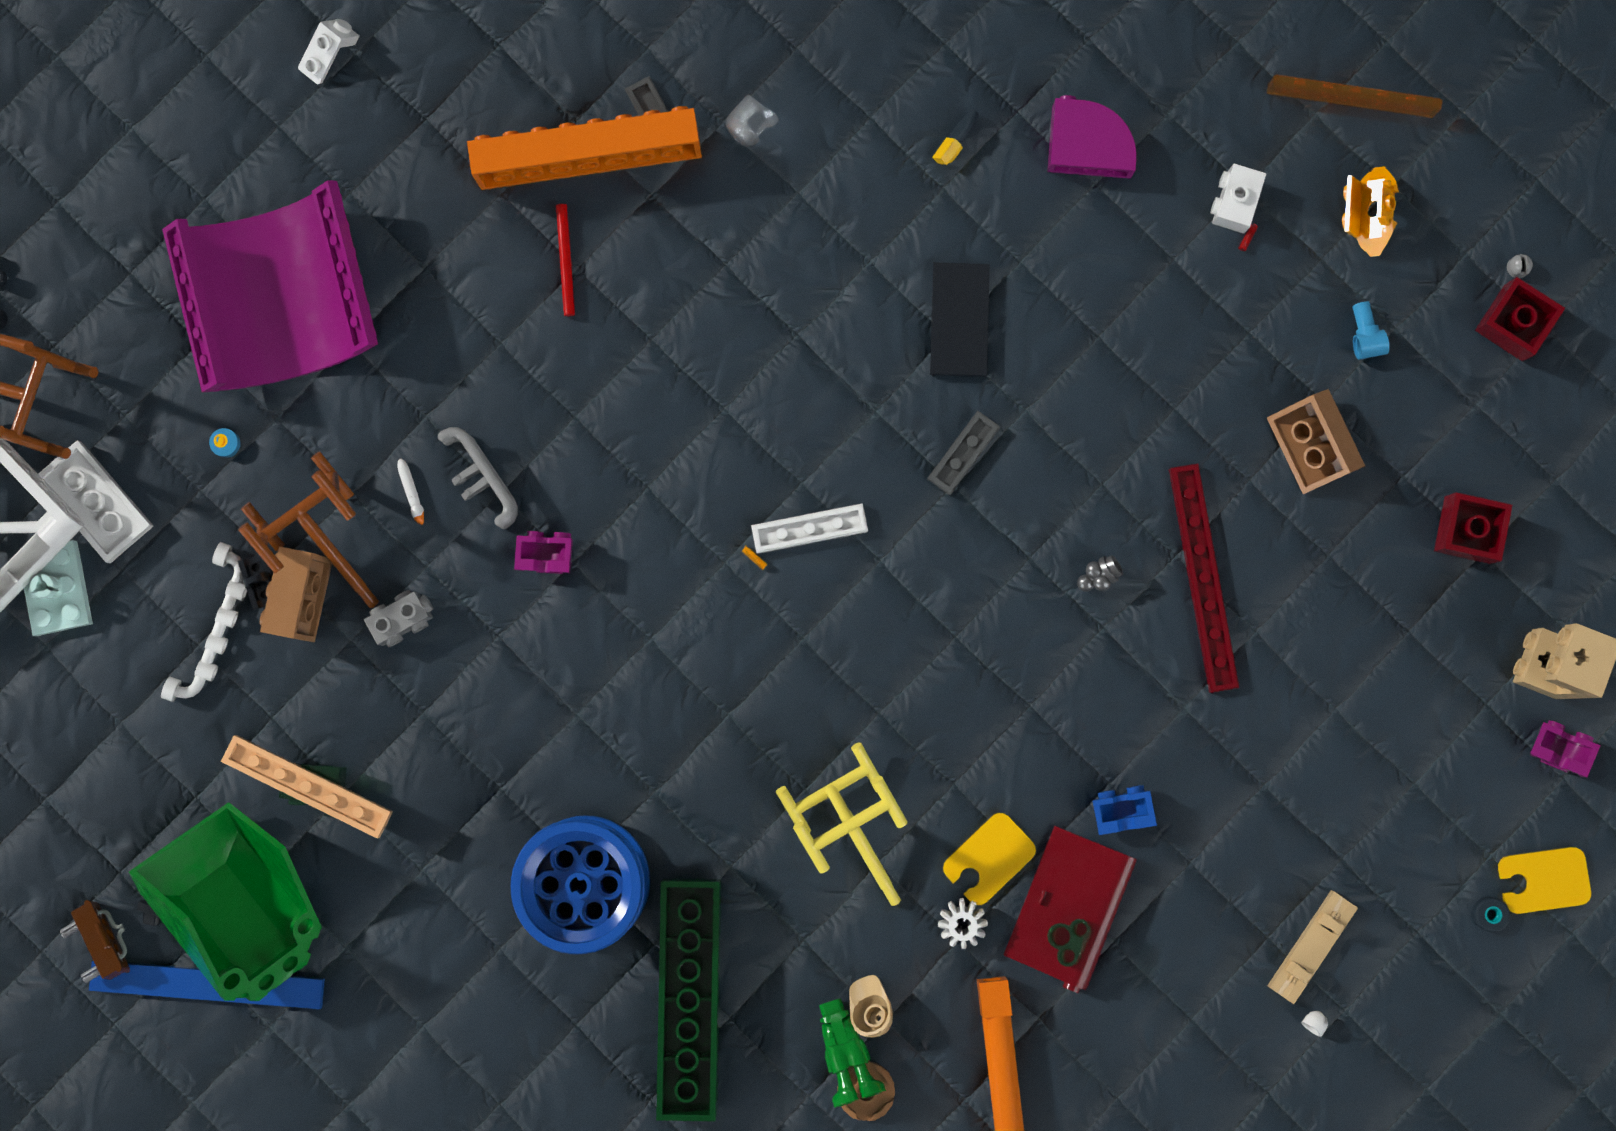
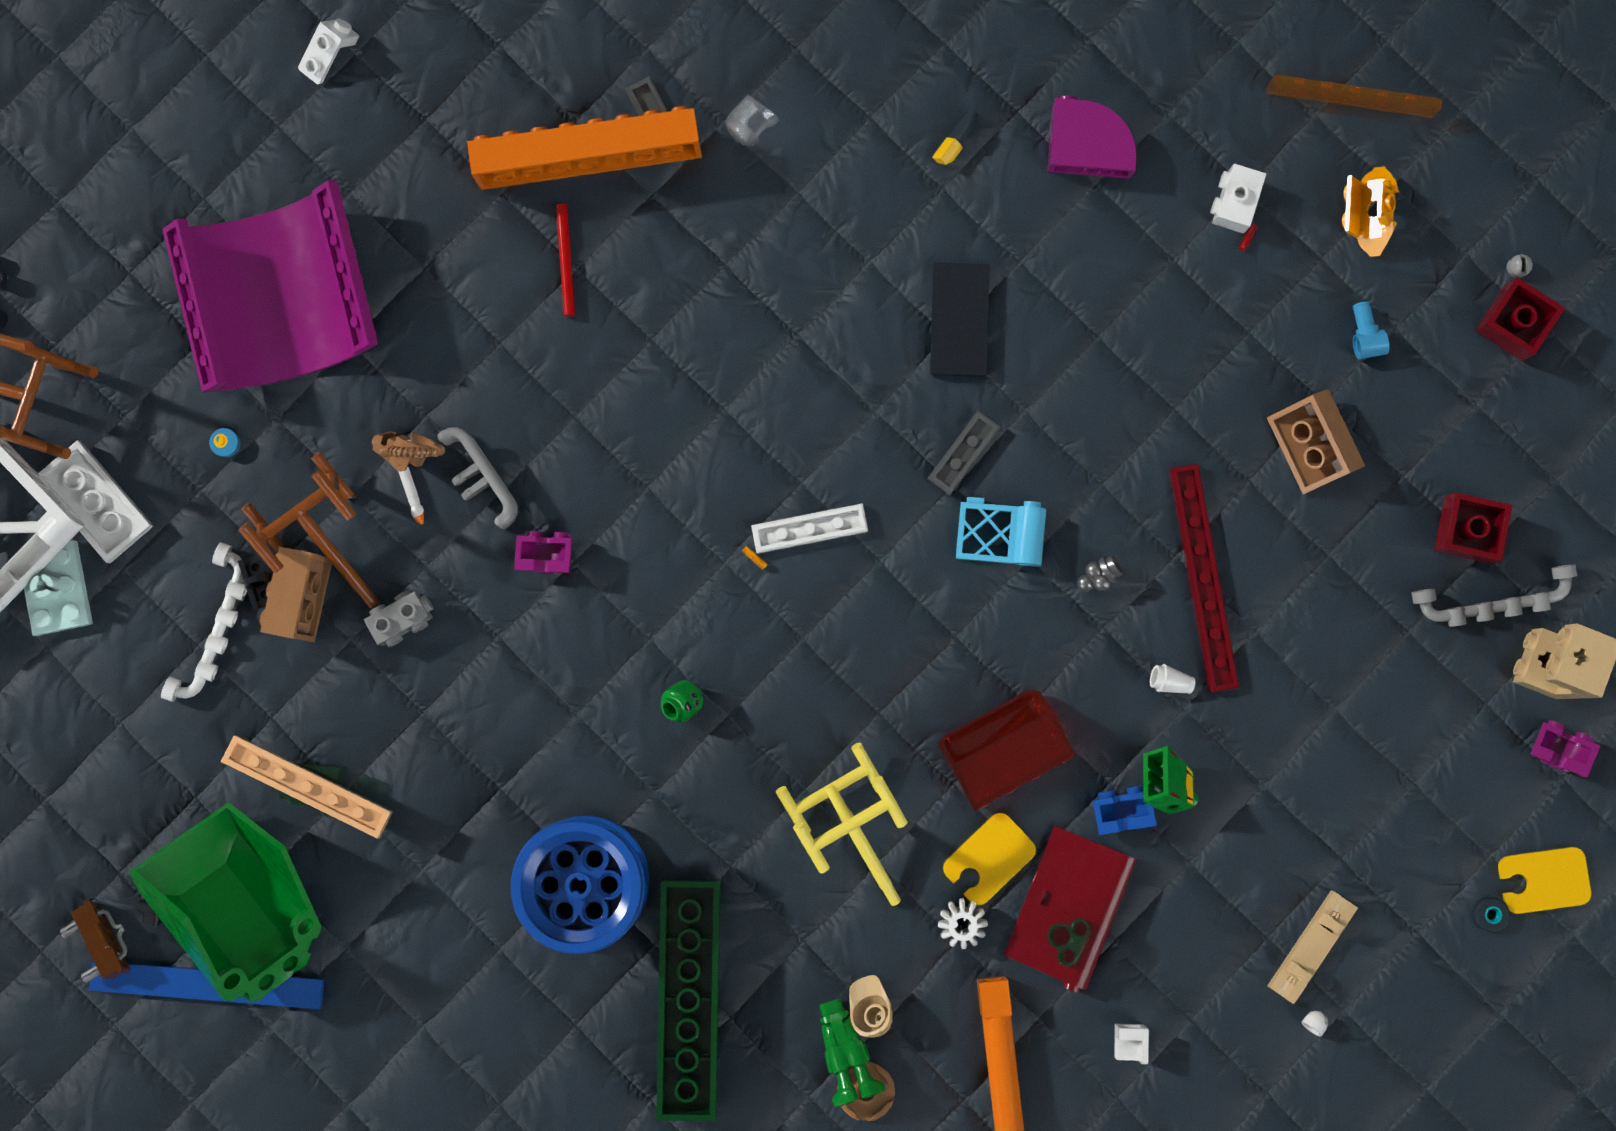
(404, 450): none -> medium nougat piece
(681, 701): none -> green head
(1006, 748): none -> clear red windscreen
(1025, 535): none -> medium azure piece
(1131, 1042): none -> white panel
(1167, 781): none -> green torso
(1168, 679): none -> white cone
(1511, 606): none -> light grey bar

